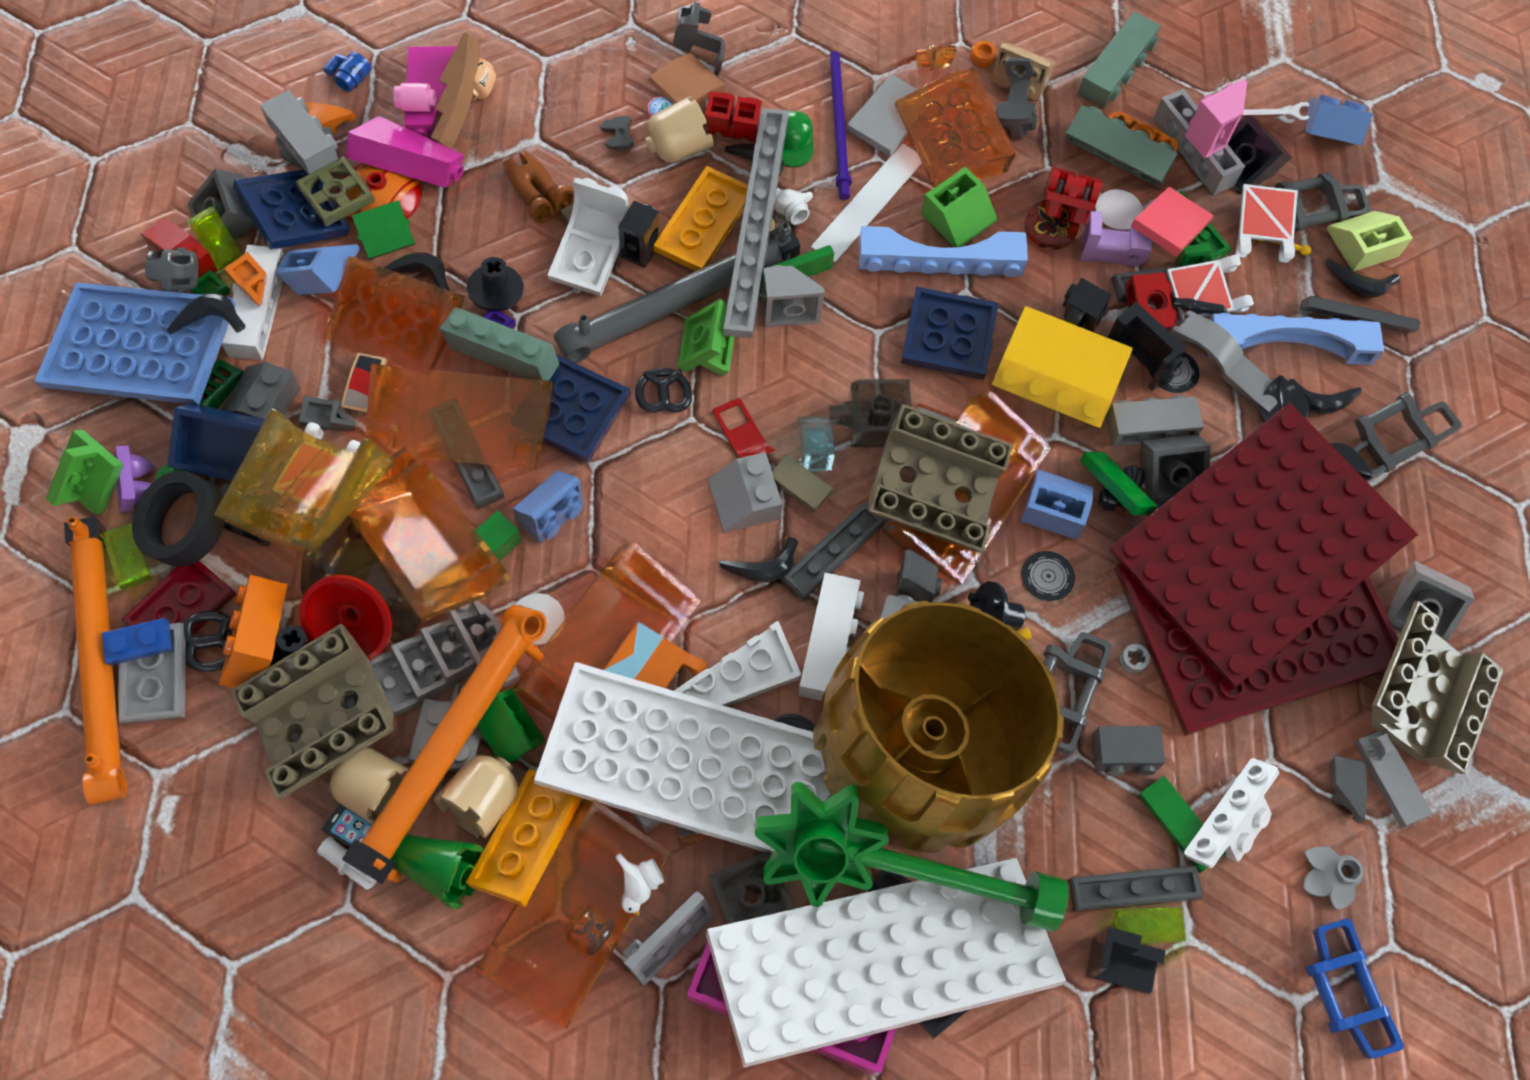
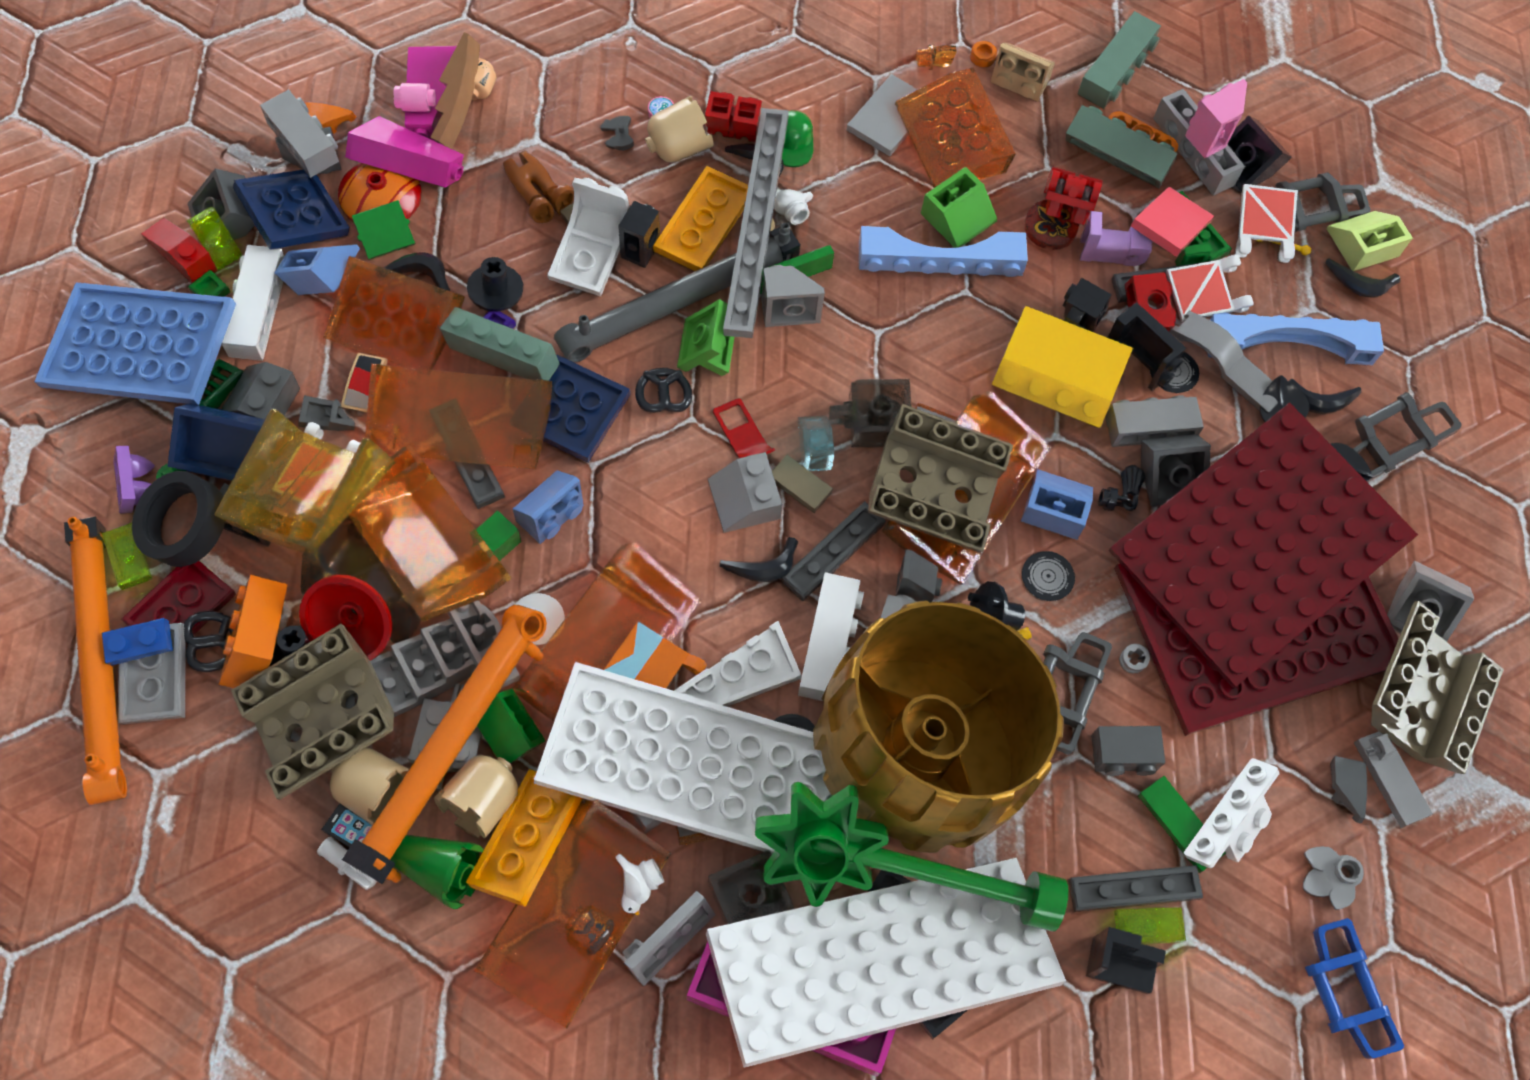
(85, 474): bright green bracket -> none
(182, 268): dark grey piece -> none
(204, 306): black piece -> none
(248, 277): orange slope -> none
(346, 207): olive piece -> none
(349, 70): blue piece -> none
(686, 78): nougat slope -> none
(687, 34): dark grey piece -> none
(843, 179): dark purple bar -> none
(869, 201): white sticker -> none
(950, 333): dark blue plate -> none
(1016, 113): dark grey piece -> none
(1118, 208): white sticker -> none
(1118, 483): green tile -> none
(1198, 306): black piece -> none
(1279, 114): white flag -> none
(1338, 121): medium blue slope -> none
(1353, 313): dark grey tile -> none

